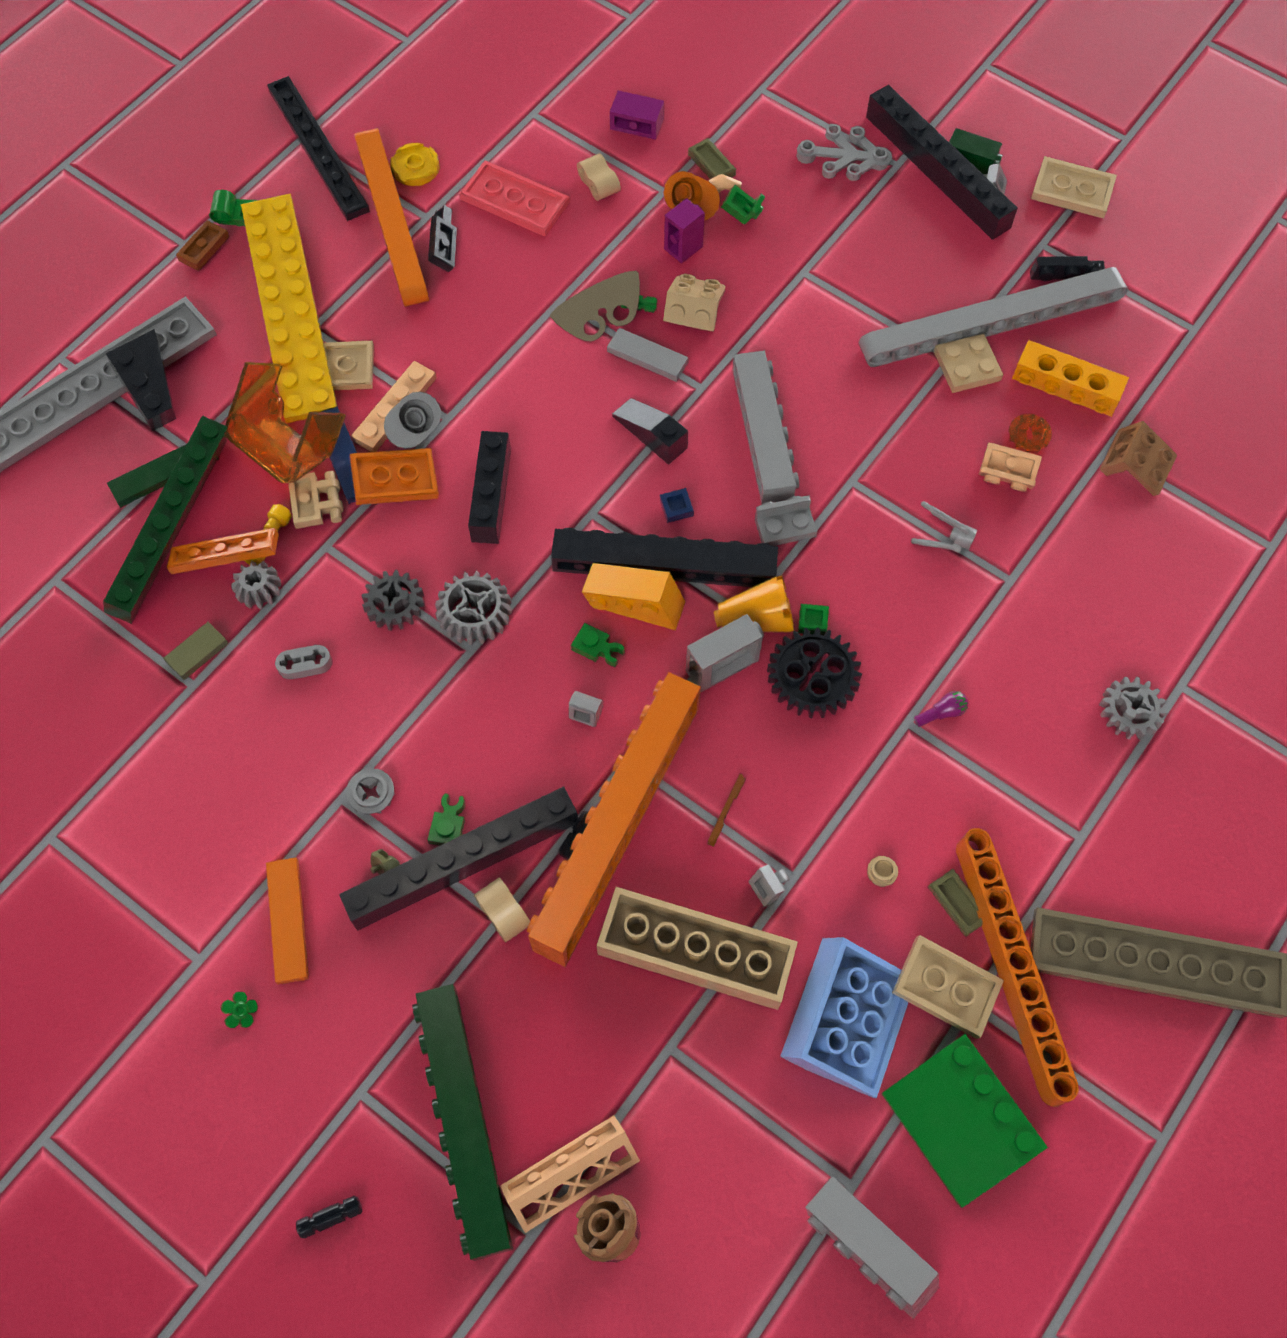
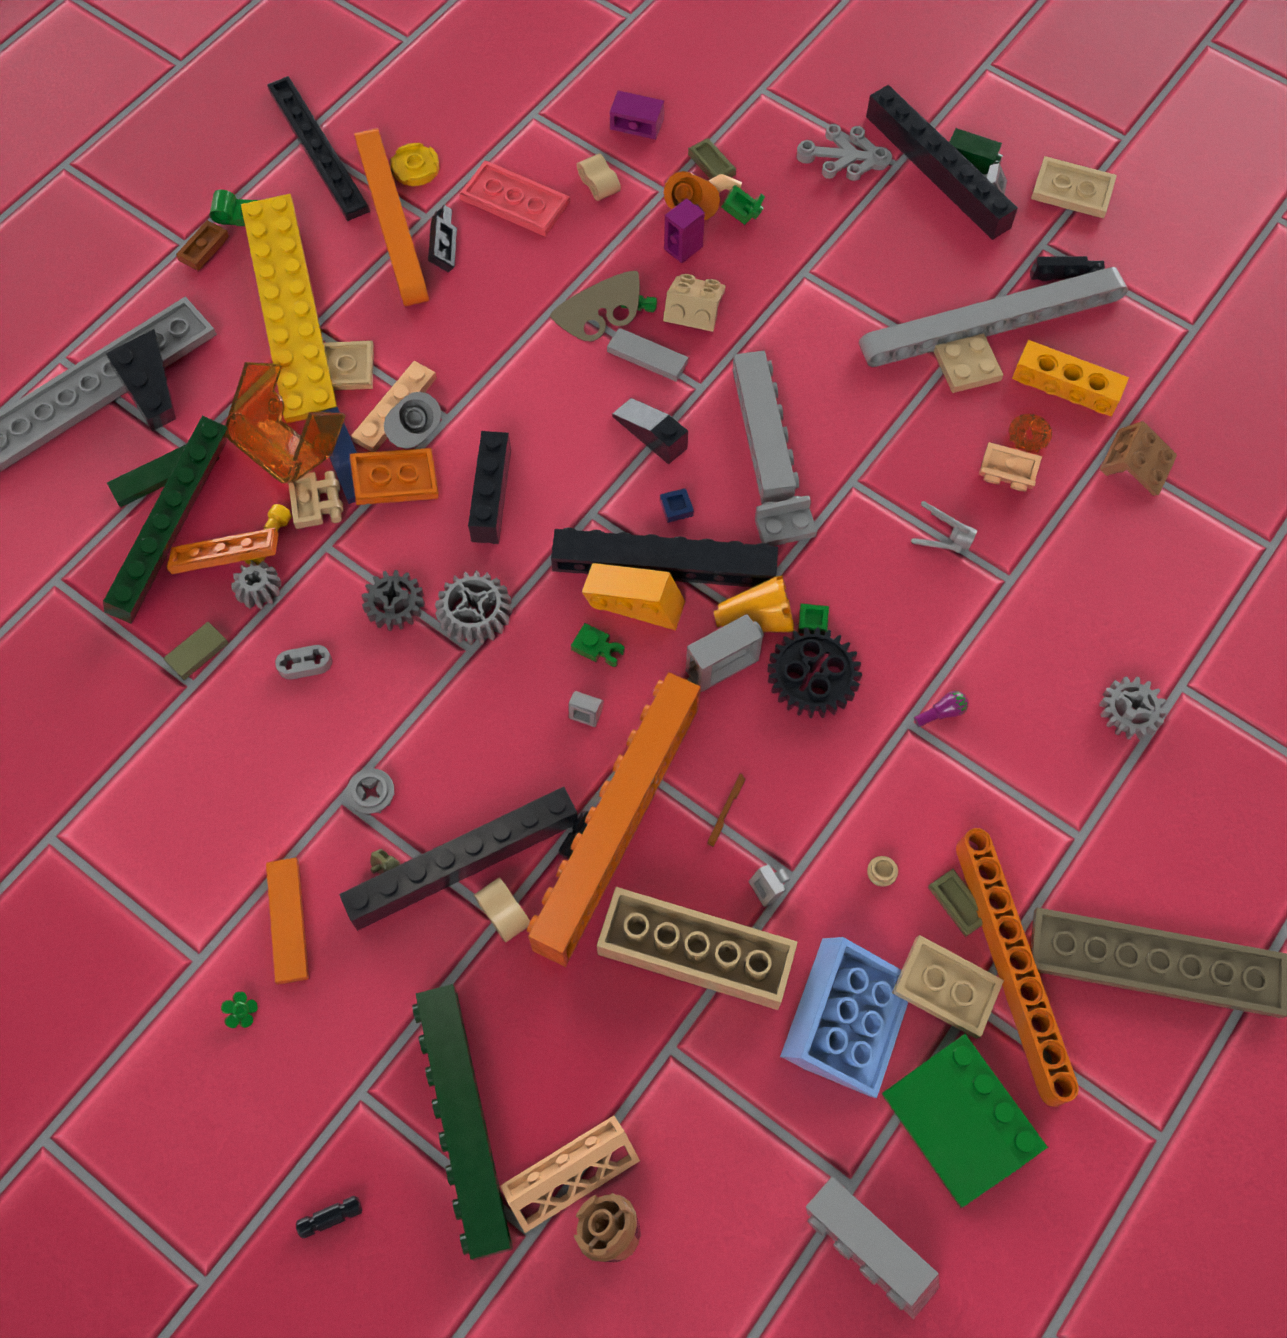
(448, 824): green plate -> none

